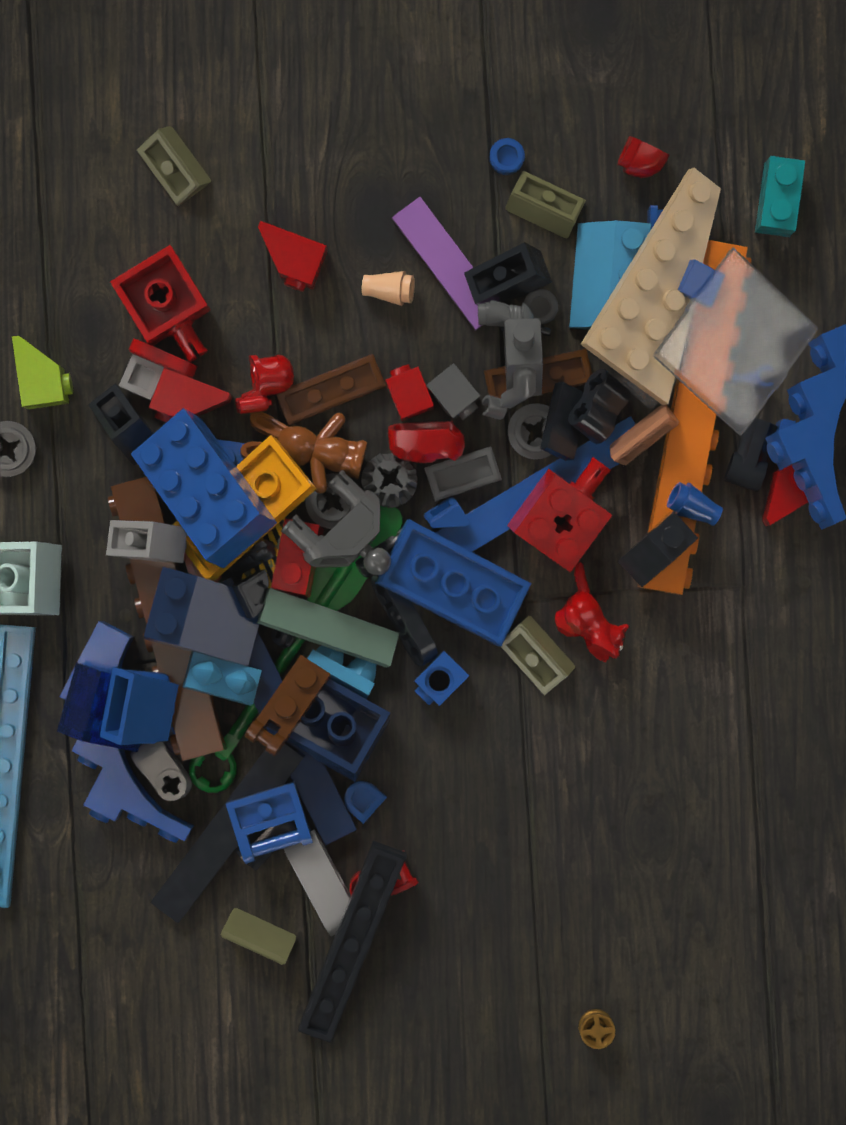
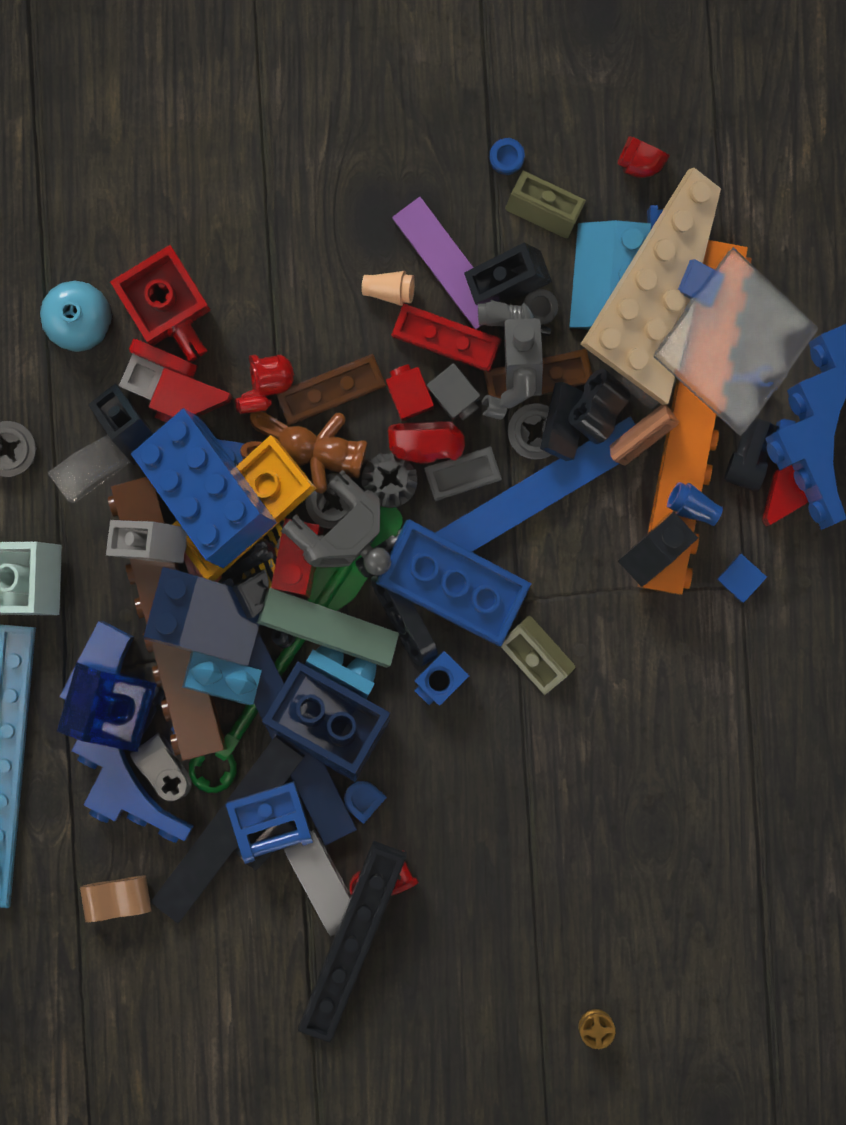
(39, 377): lime slope -> none
(87, 325): none -> medium azure cylinder
(88, 468): none -> clear slope
(115, 898): none -> medium nougat axle
(138, 707): blue torso -> none
(173, 165): olive slope -> none
(258, 936): olive slope -> none
(288, 704): reddish brown plate -> none
(294, 256): red slope -> none
(446, 338): none -> red tile
(447, 515): blue slope -> none
(572, 501): red brick -> none
(585, 618): red animal -> none
(741, 578): none -> blue tile
(780, 196): teal brick -> none

